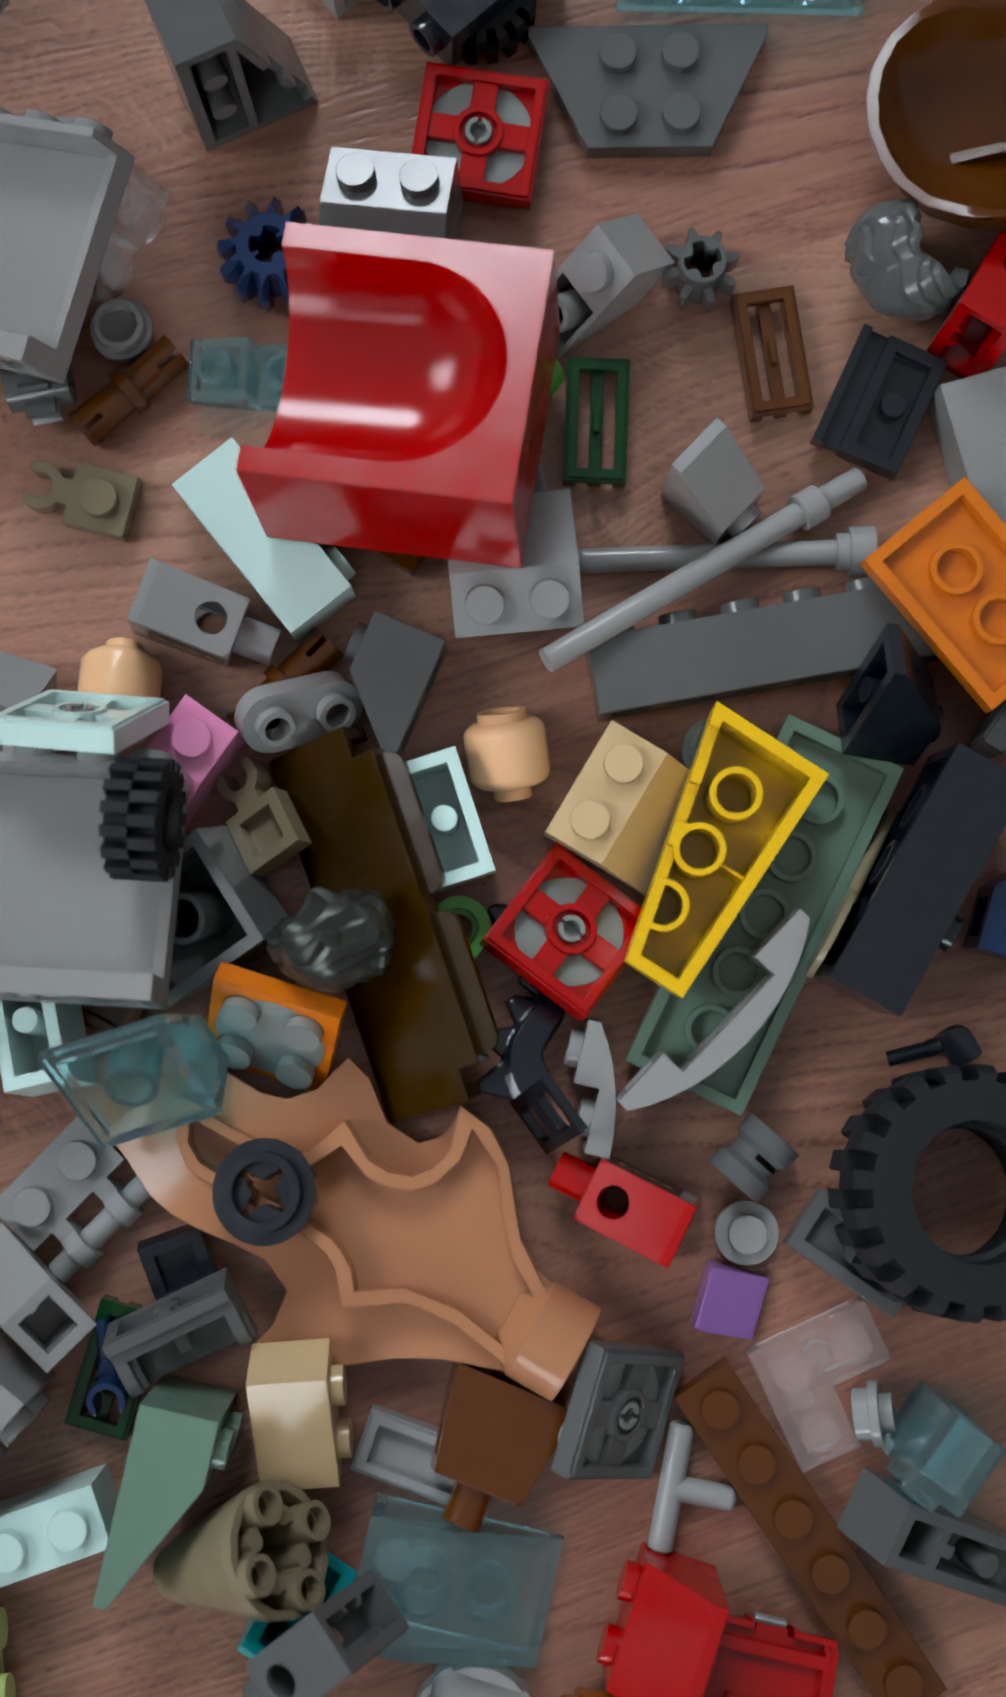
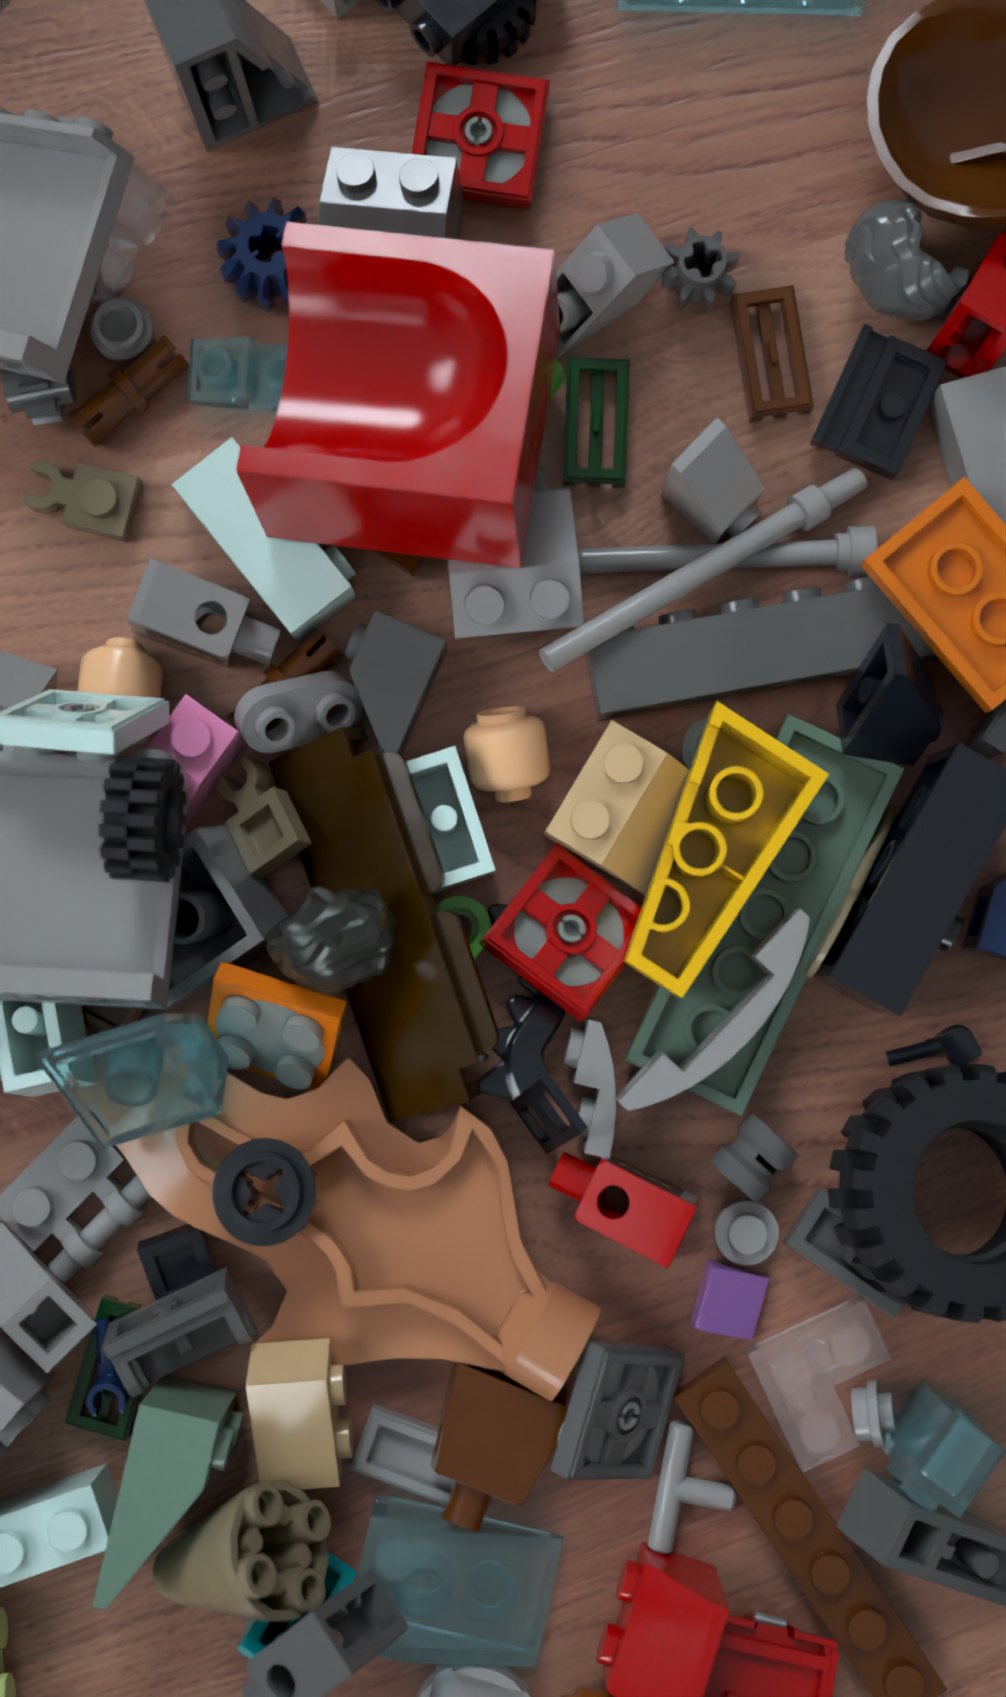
(647, 84): dark grey wing -> none

